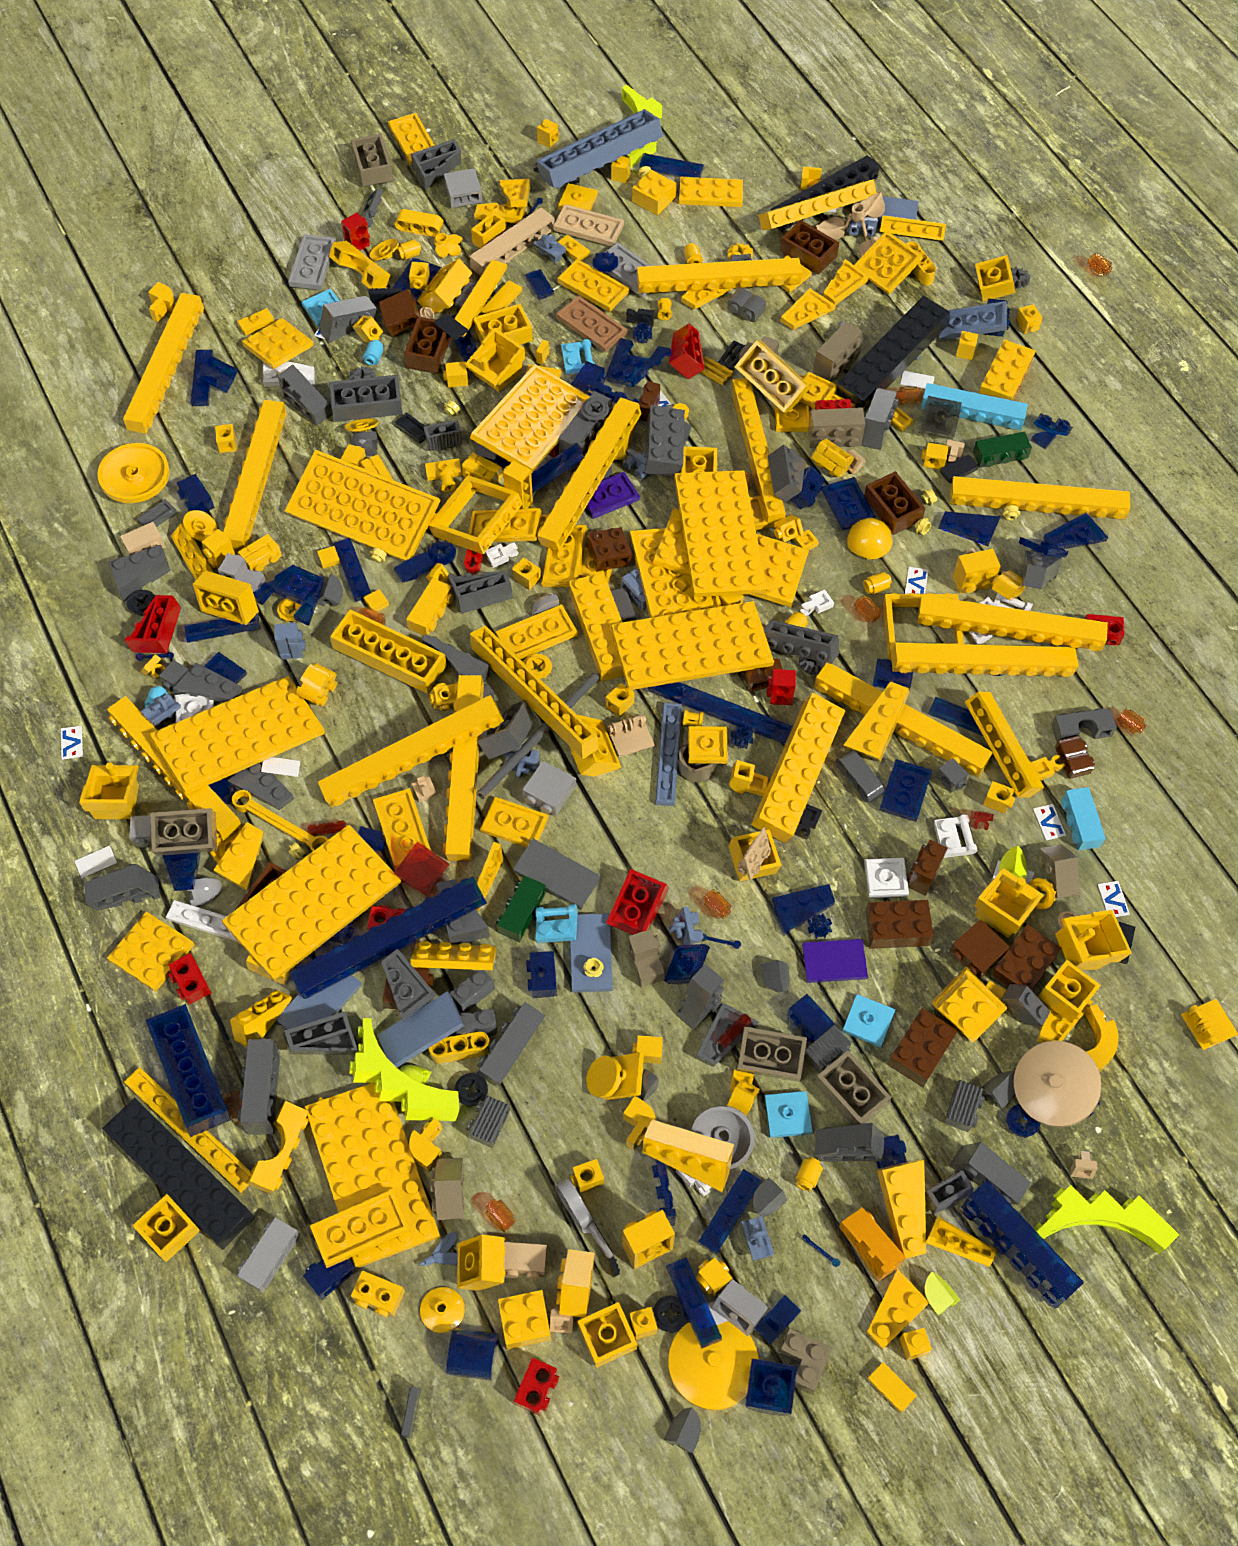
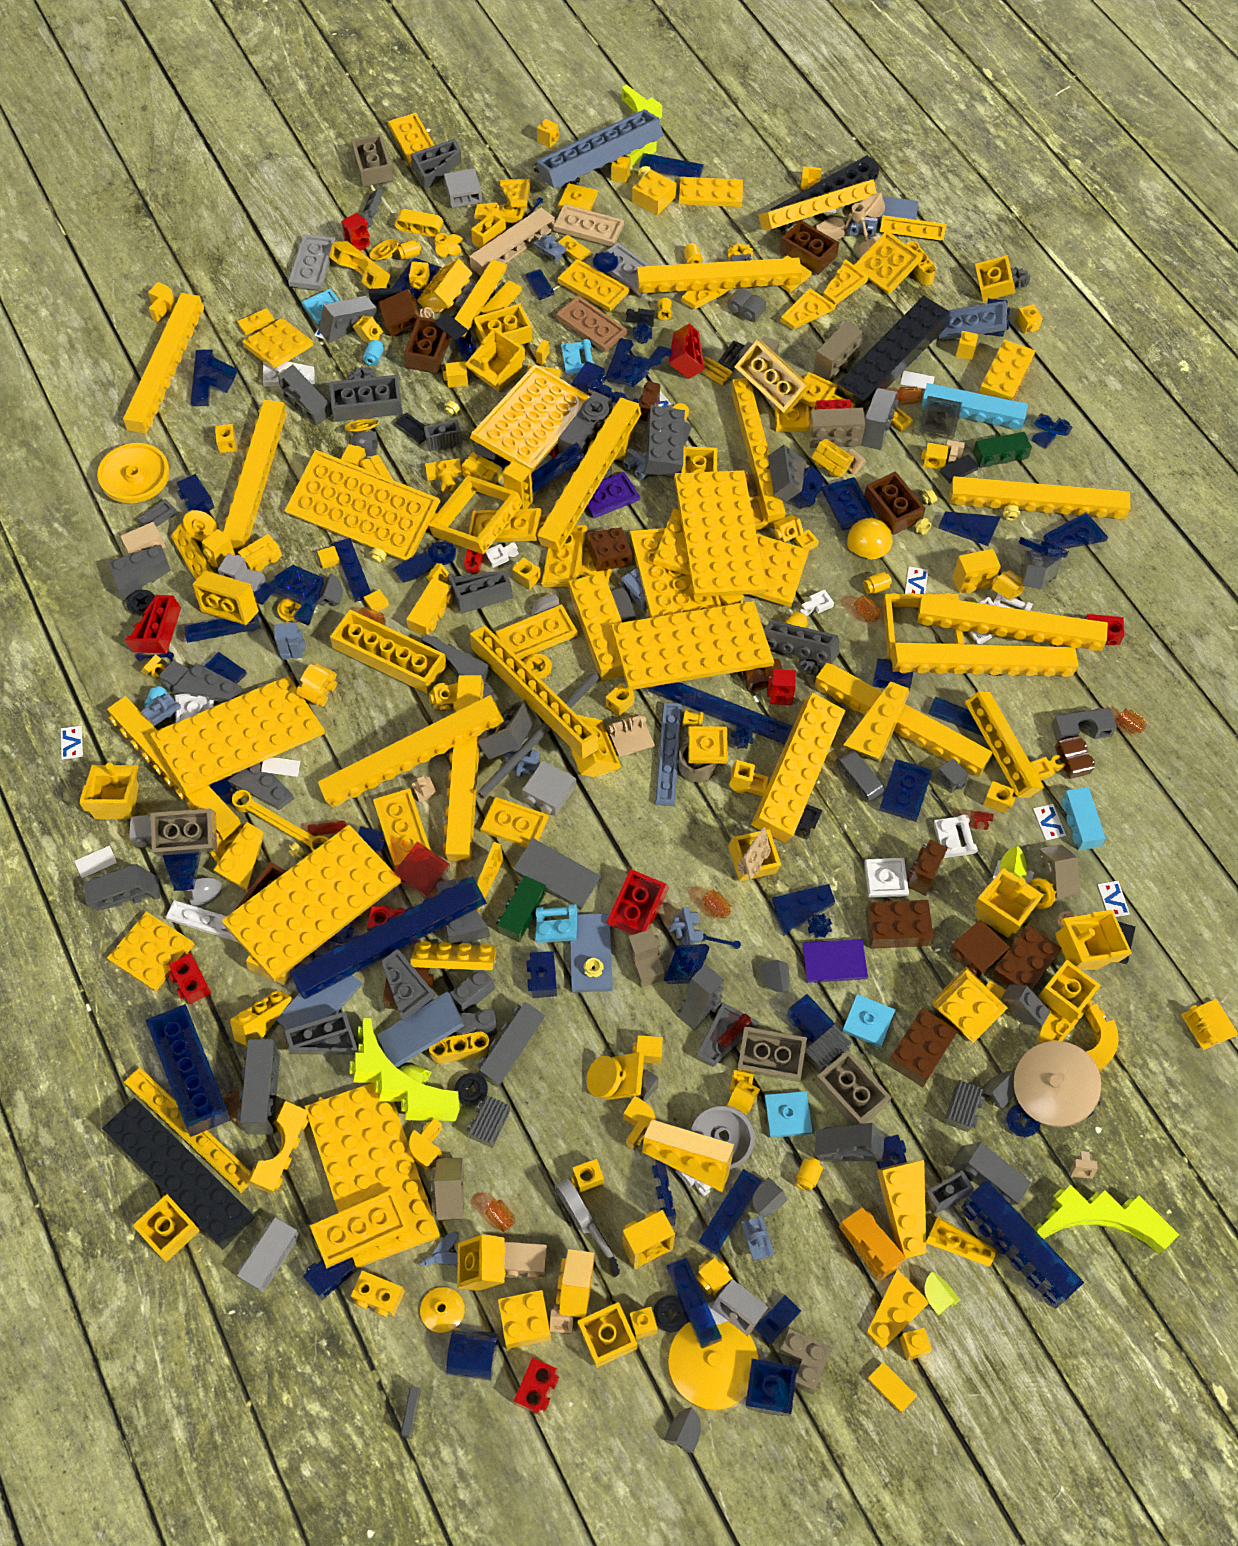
(835, 1262): clear blue hinge -> none
(1100, 264): clear orange brick -> none

